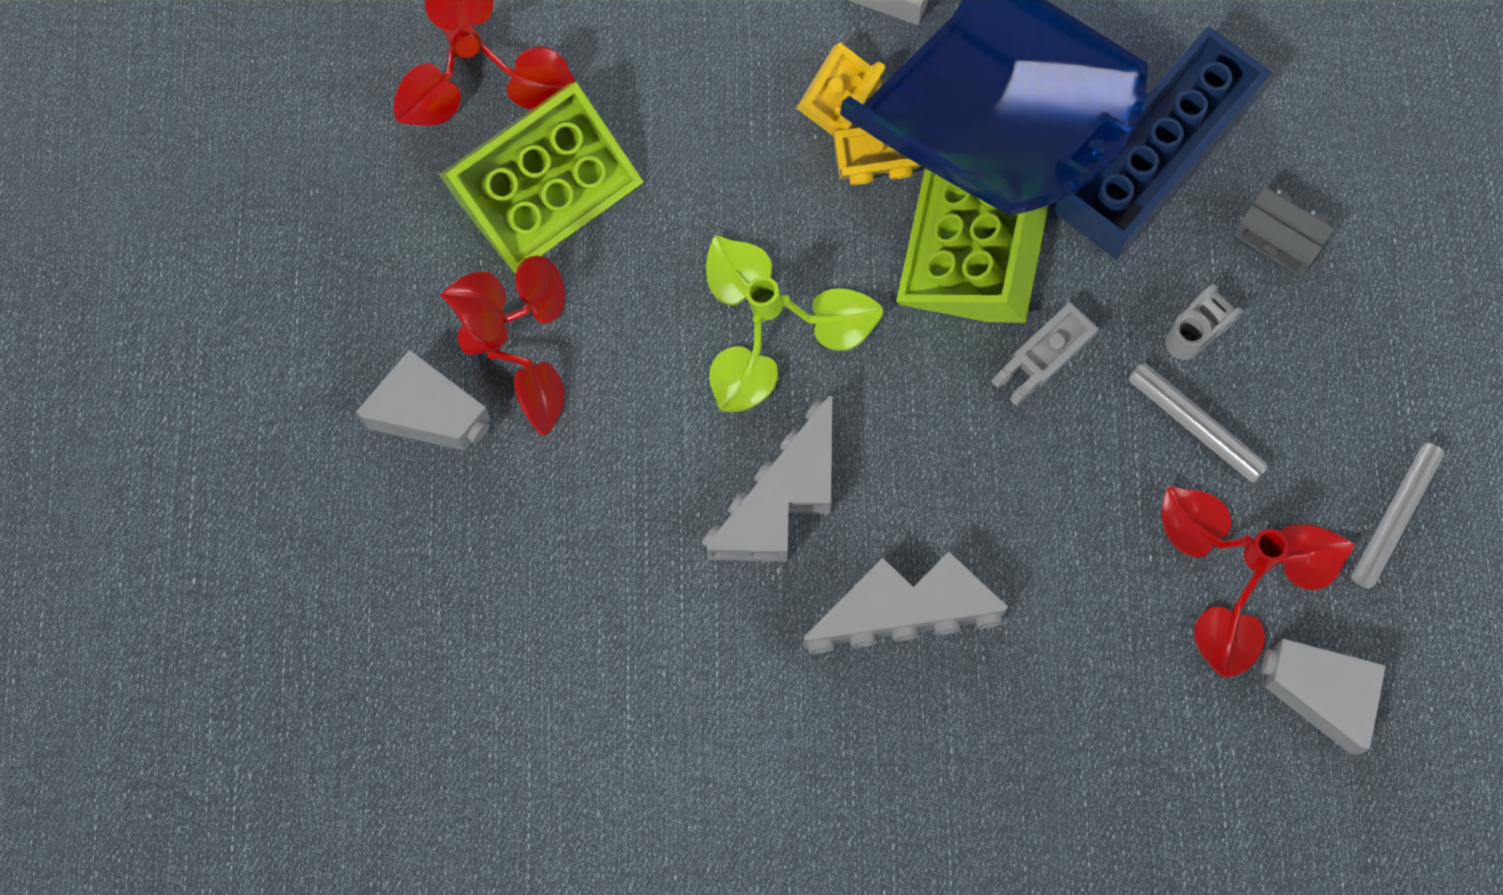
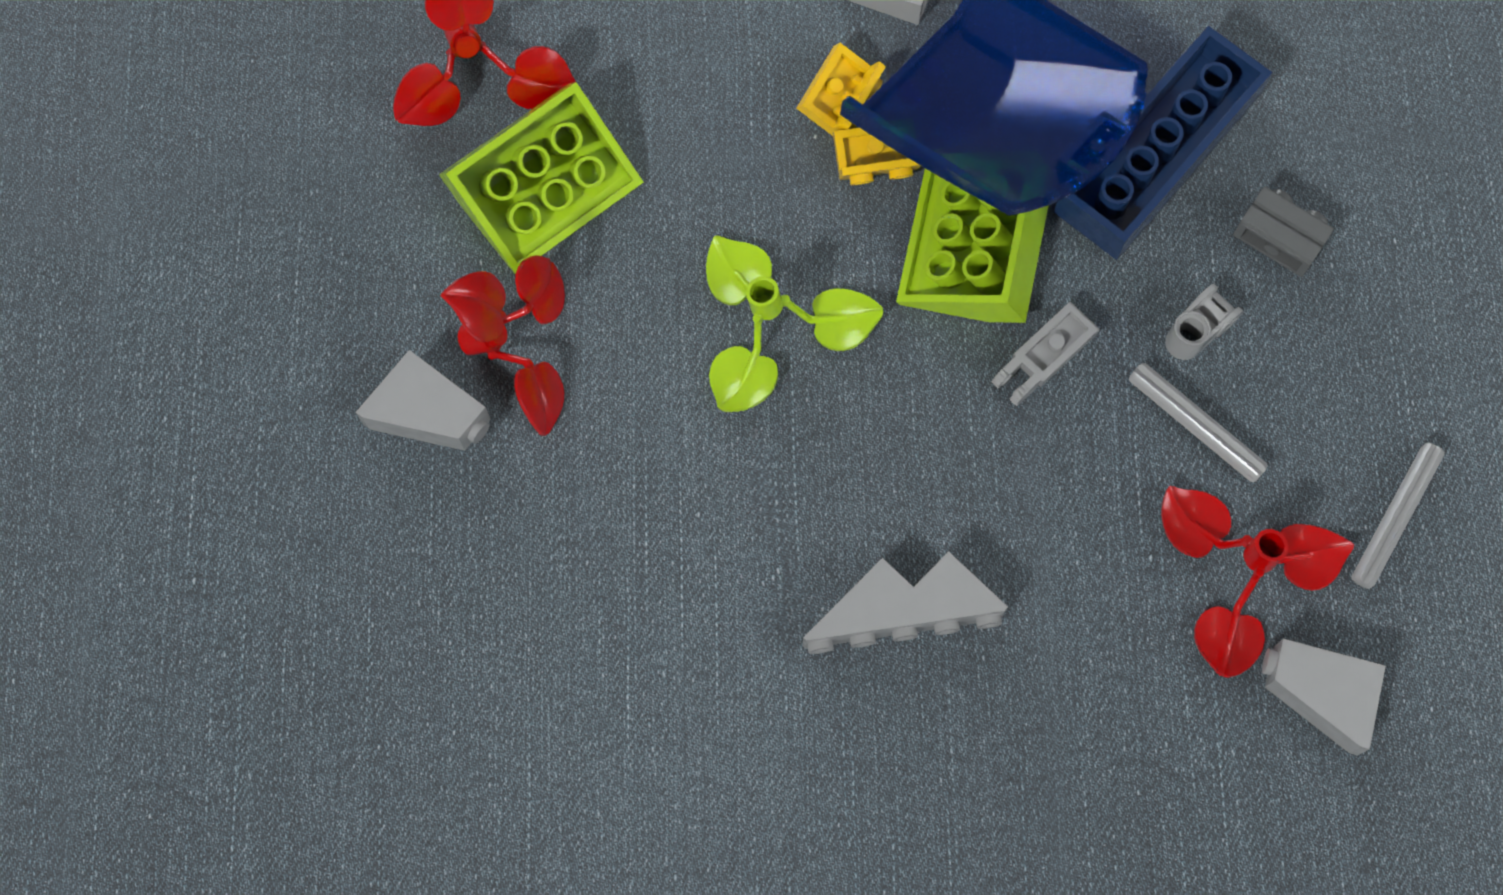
(792, 484): light grey slope -> none

